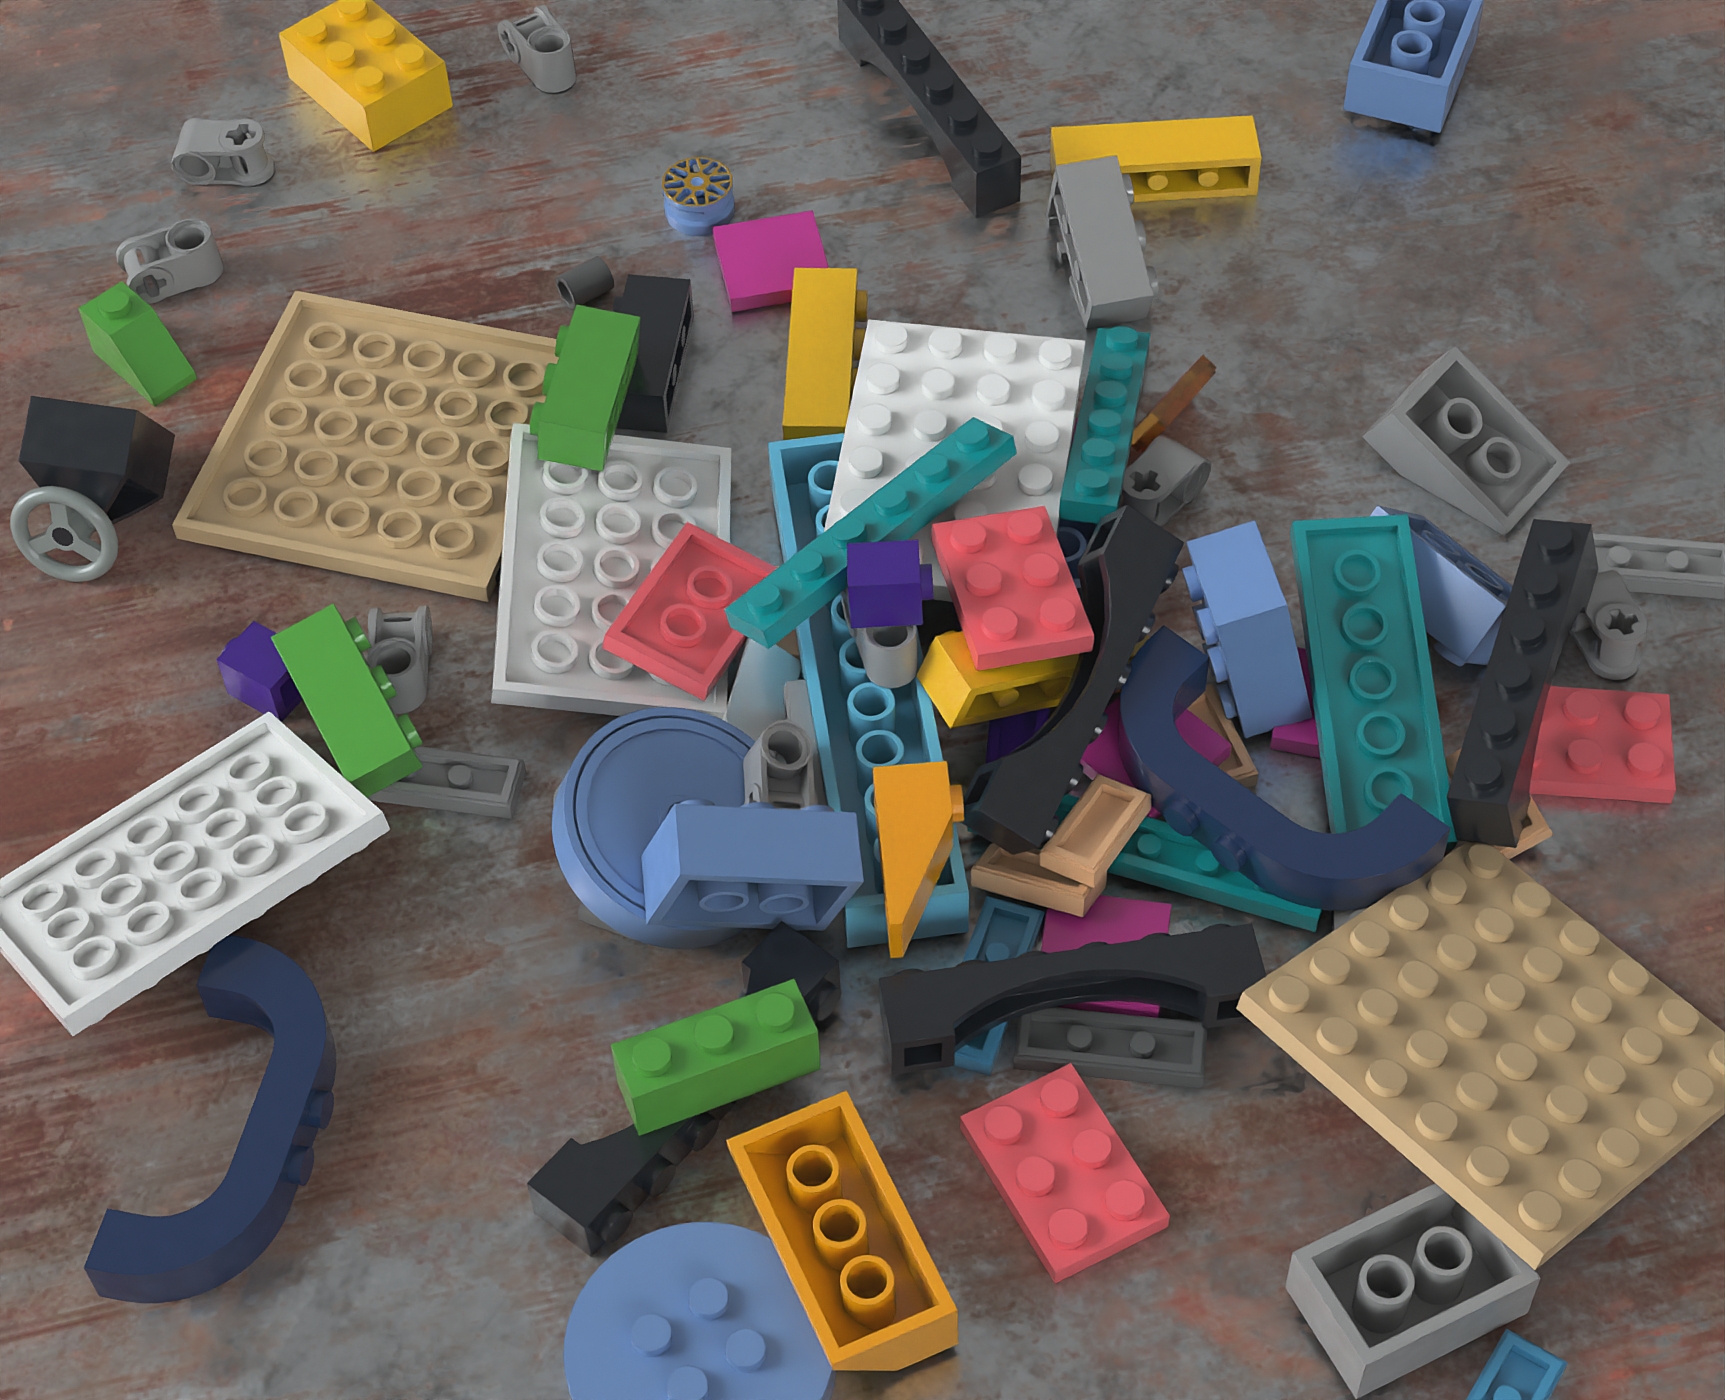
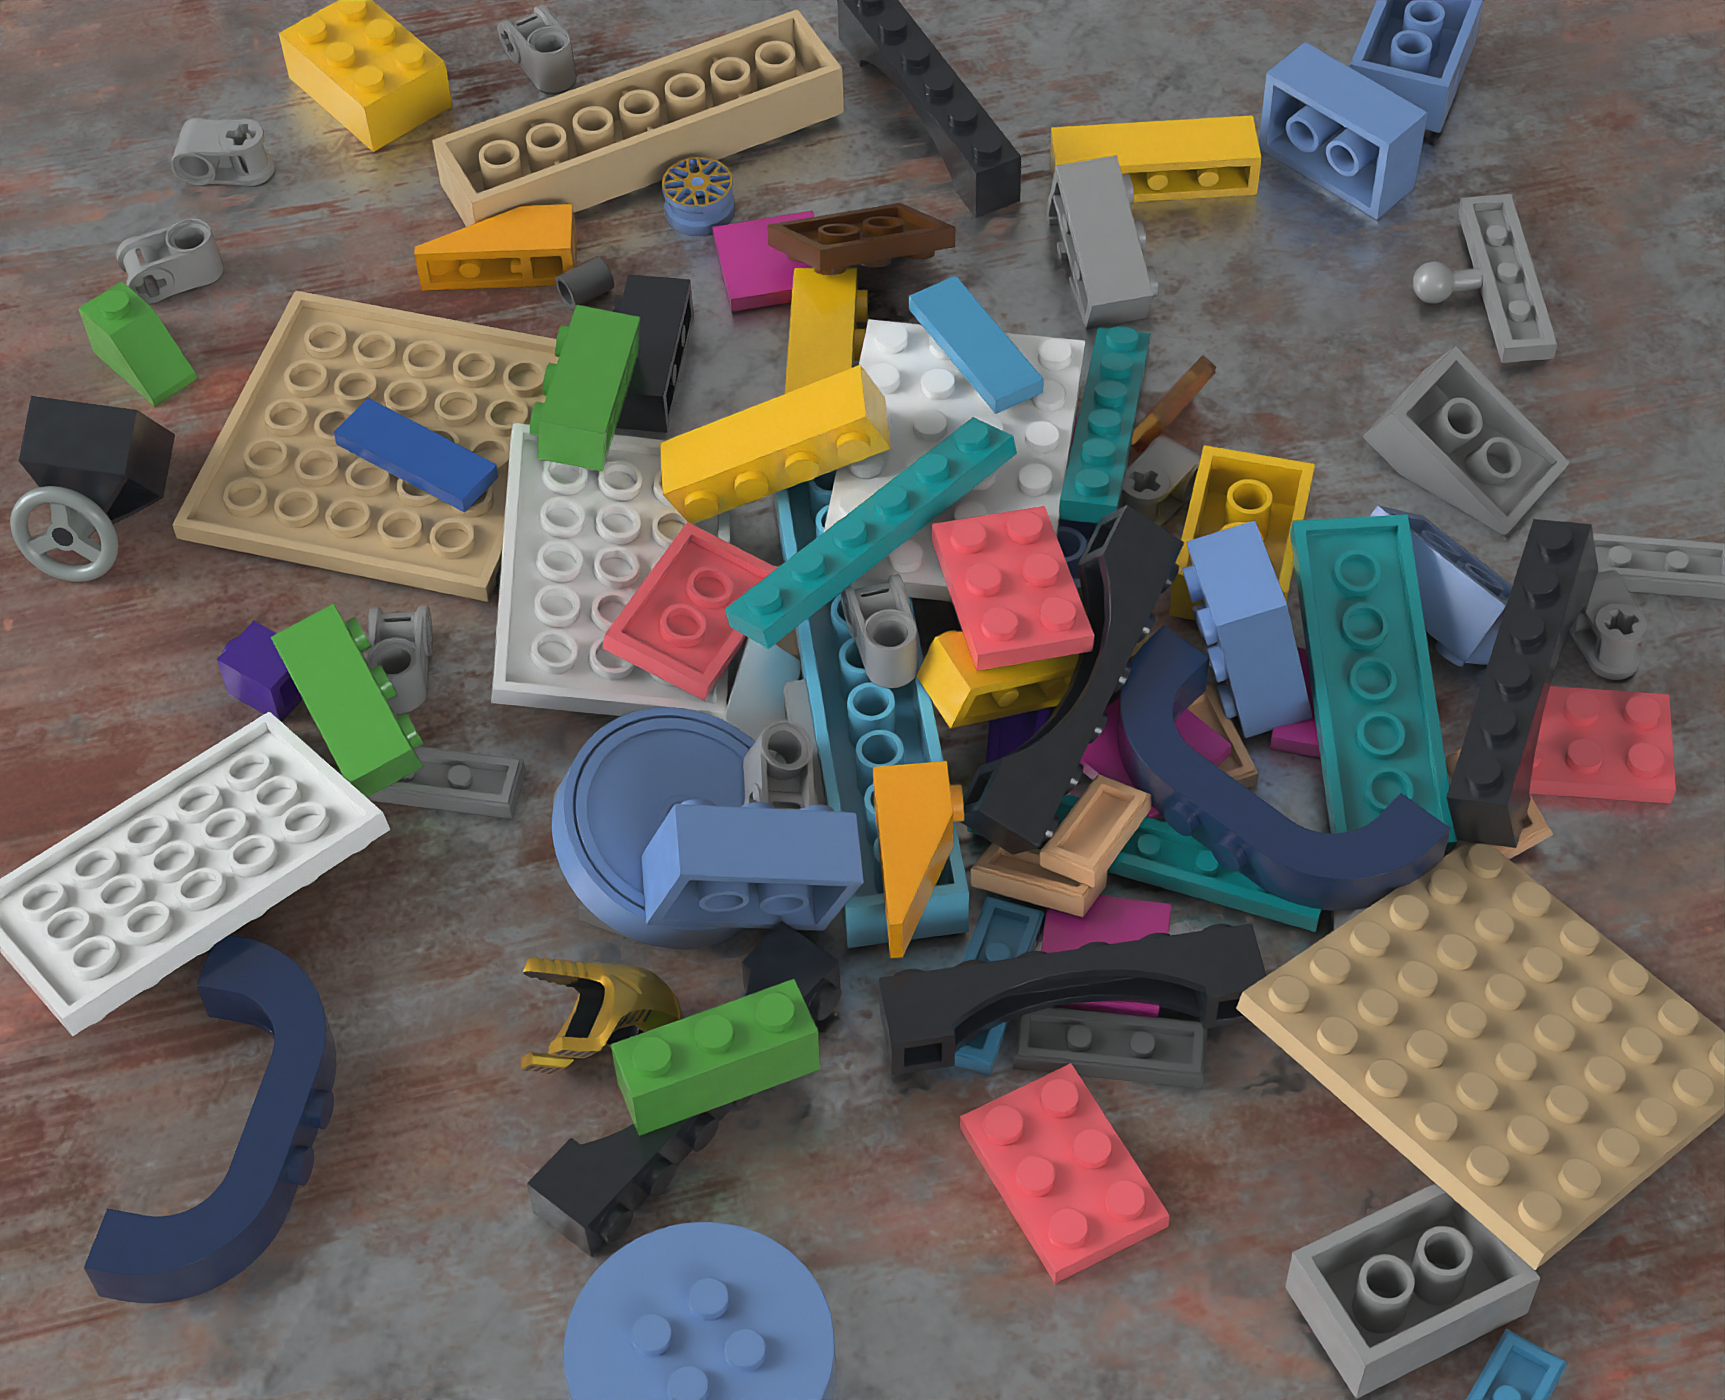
(416, 454): none -> blue tile
(504, 251): none -> light orange slope
(610, 1007): none -> pearl gold piece
(643, 121): none -> tan brick
(775, 445): none -> yellow brick
(846, 1238): light orange slope -> none
(861, 237): none -> reddish brown plate
(887, 583): dark purple brick -> none
(976, 344): none -> dark azure tile
(1238, 489): none -> yellow brick
(1341, 130): none -> medium blue brick
(1502, 274): none -> light grey plate

